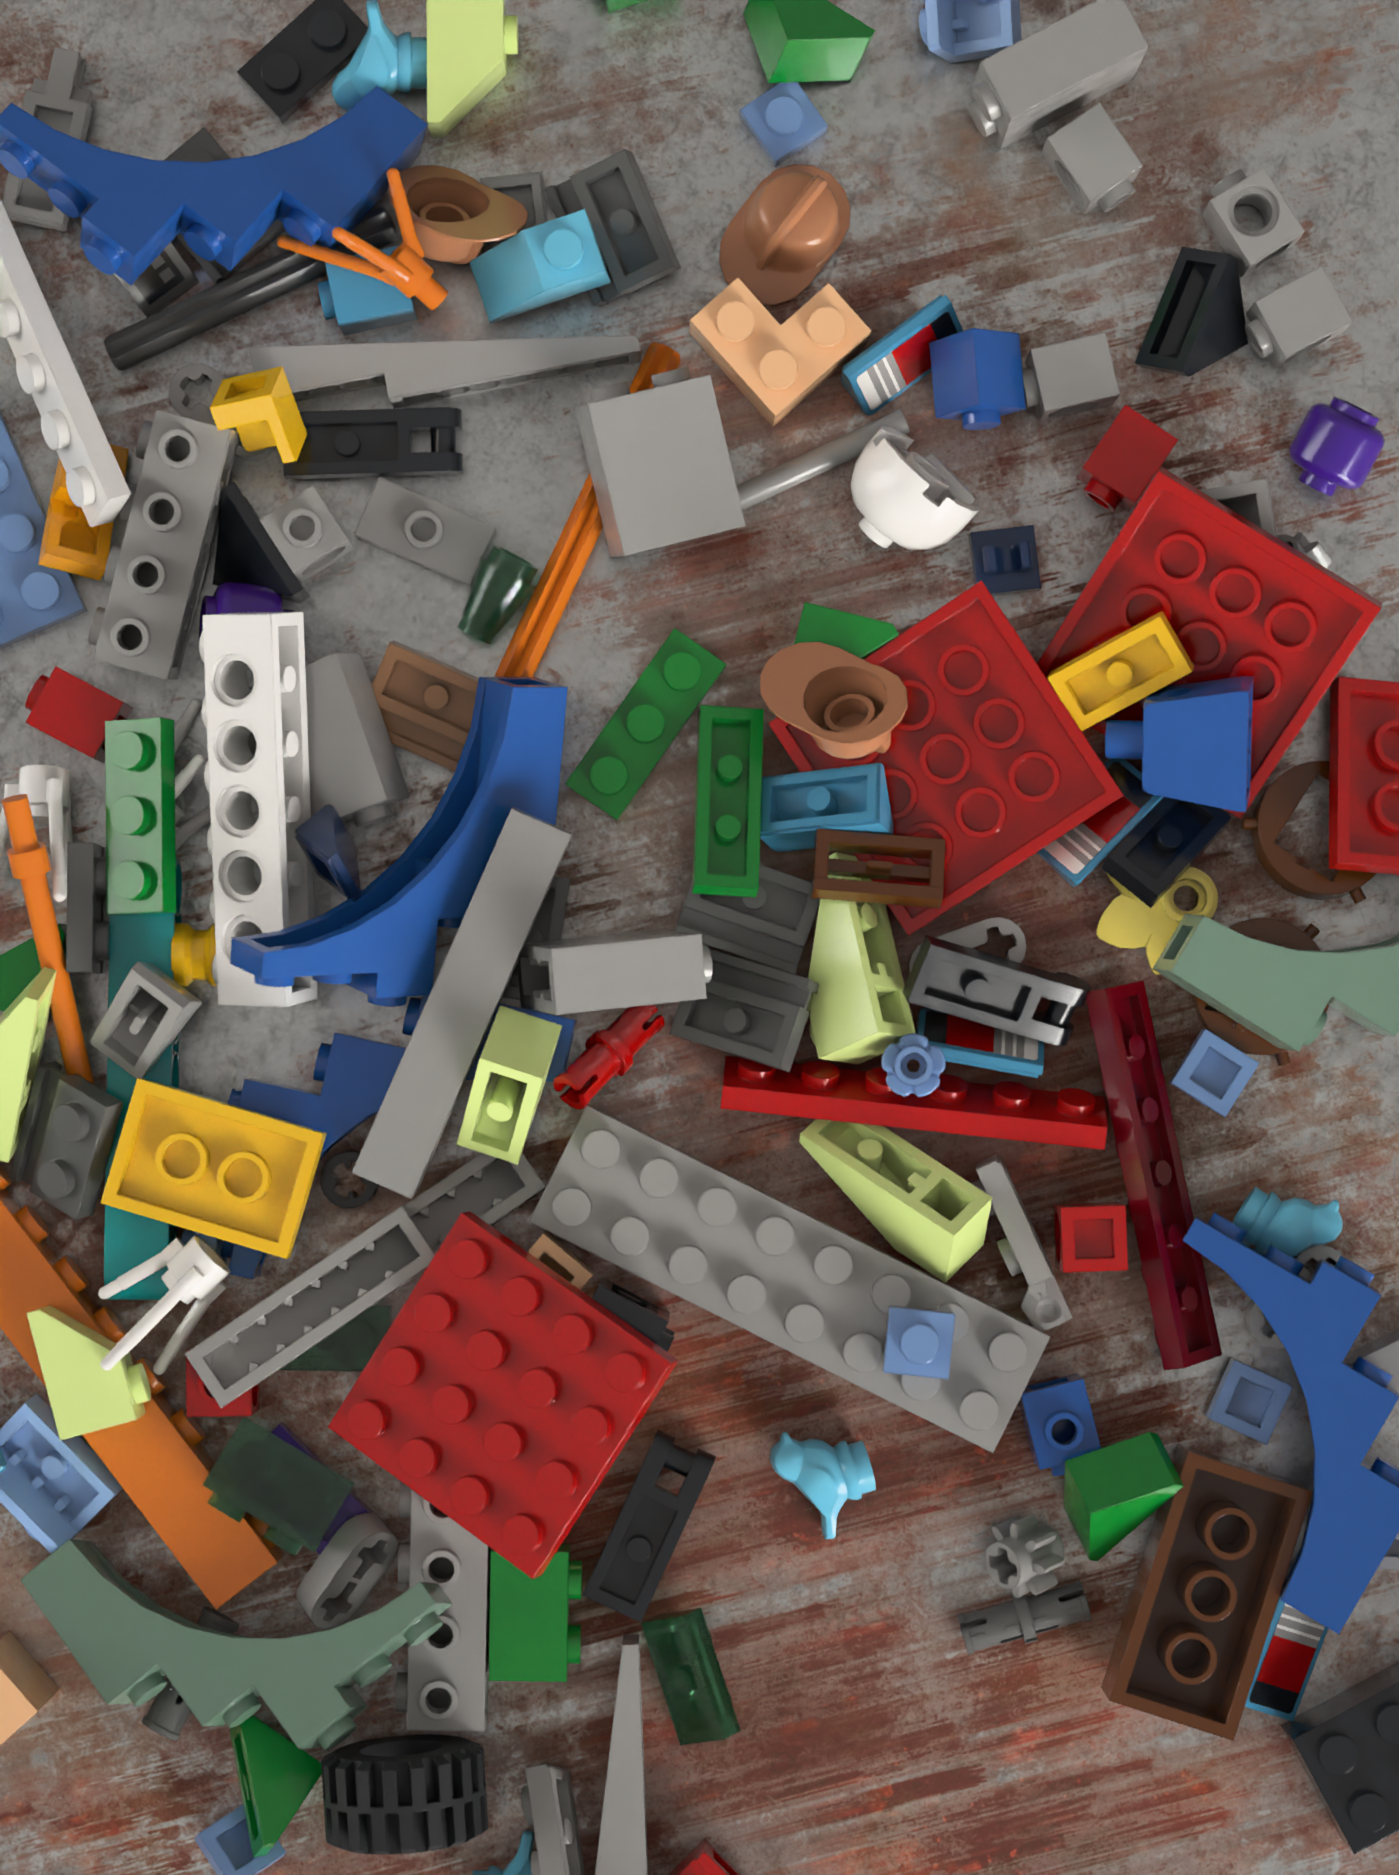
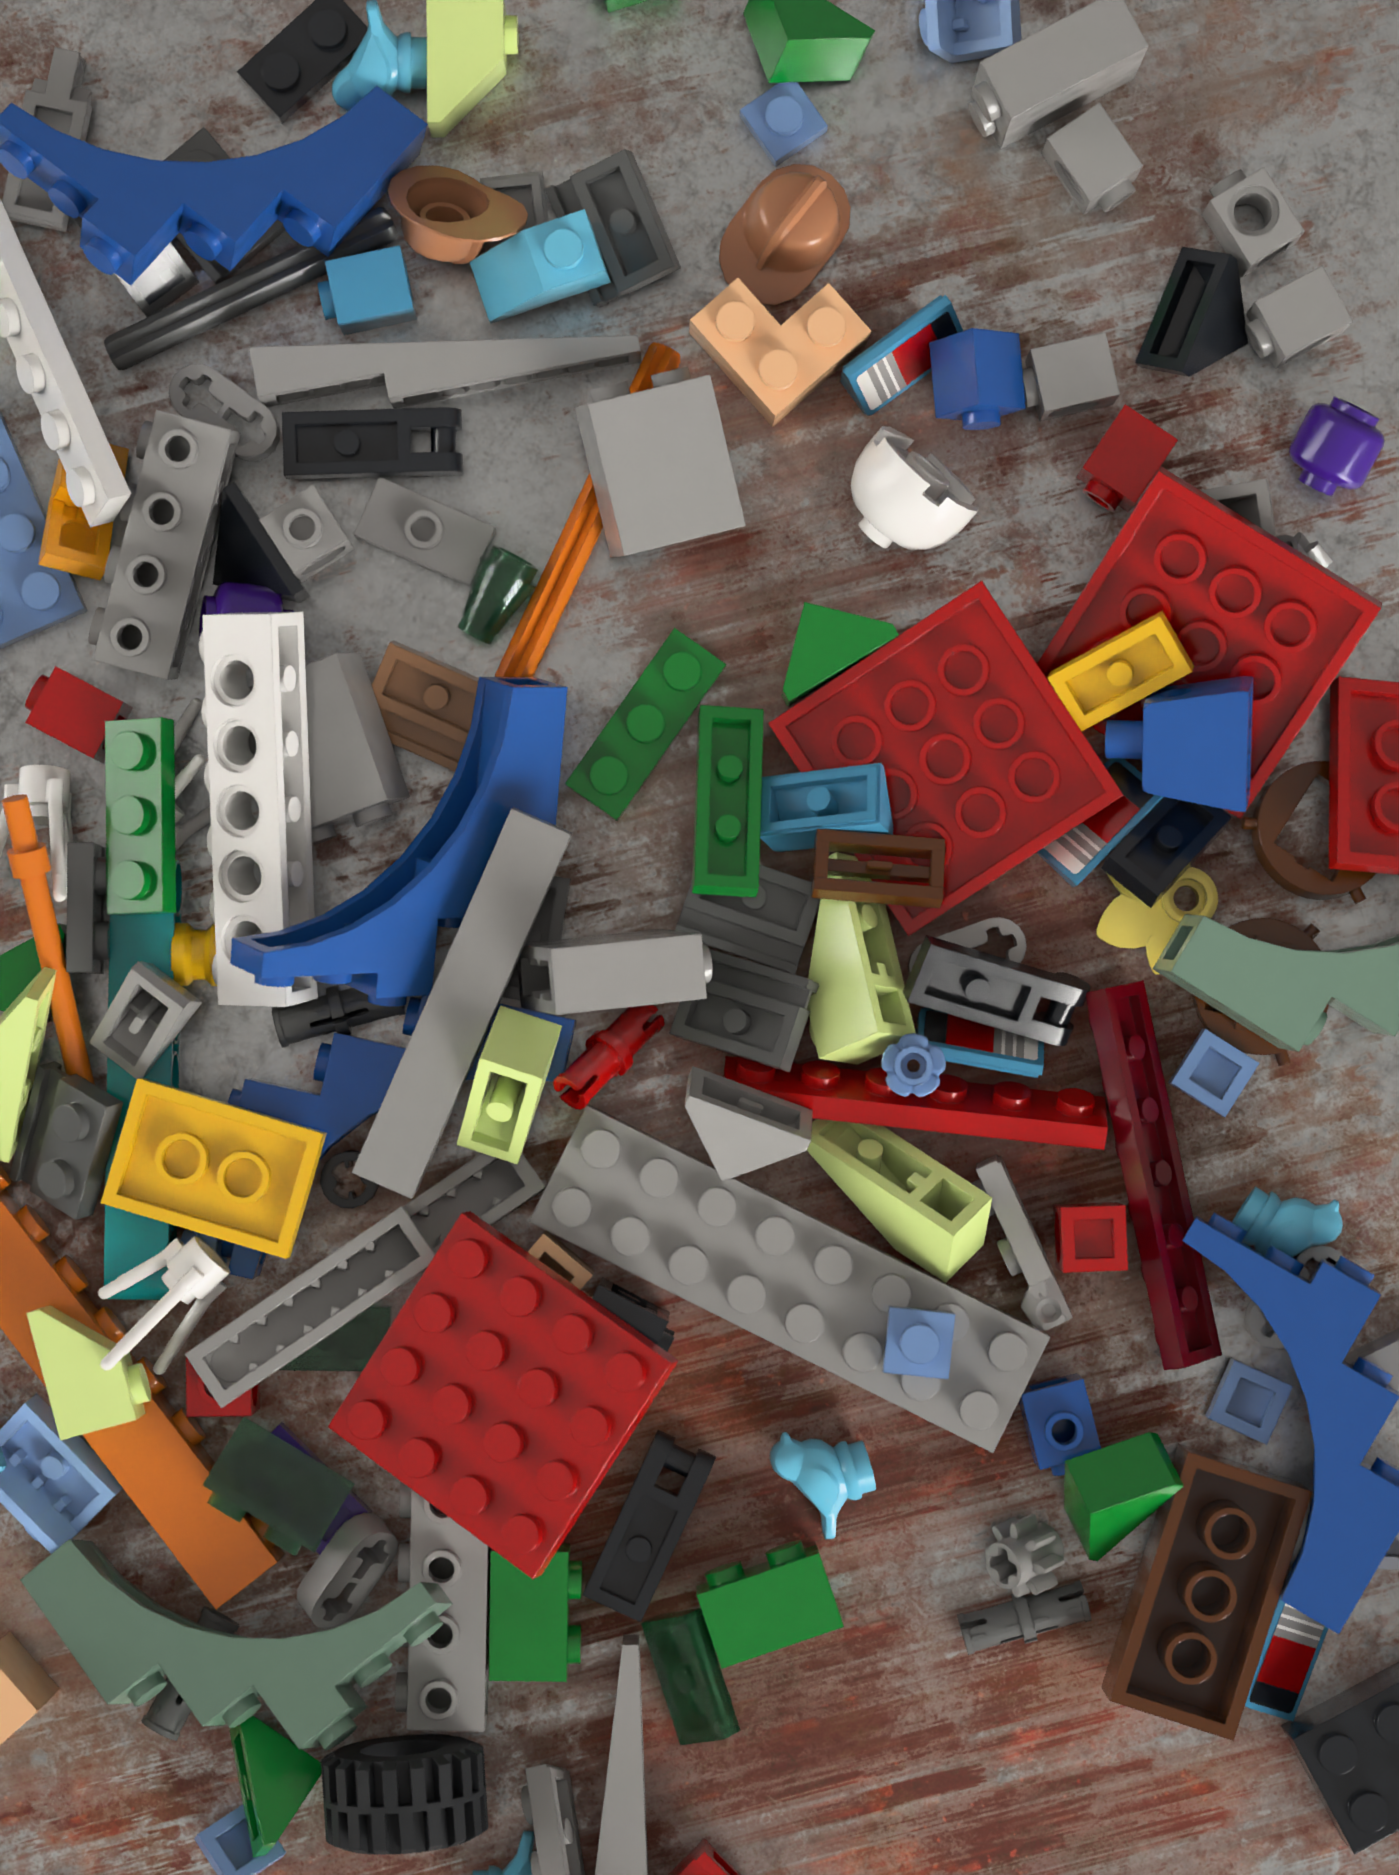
(261, 411): yellow panel -> none
(328, 1014): none -> dark grey pin
(331, 851): dark blue slope -> none
(401, 269): orange plant -> none
(744, 1125): none -> light grey slope
(768, 1603): none -> green brick
(815, 461): light grey bar -> none
(834, 698): nougat piece -> none
(1005, 560): dark blue tile -> none

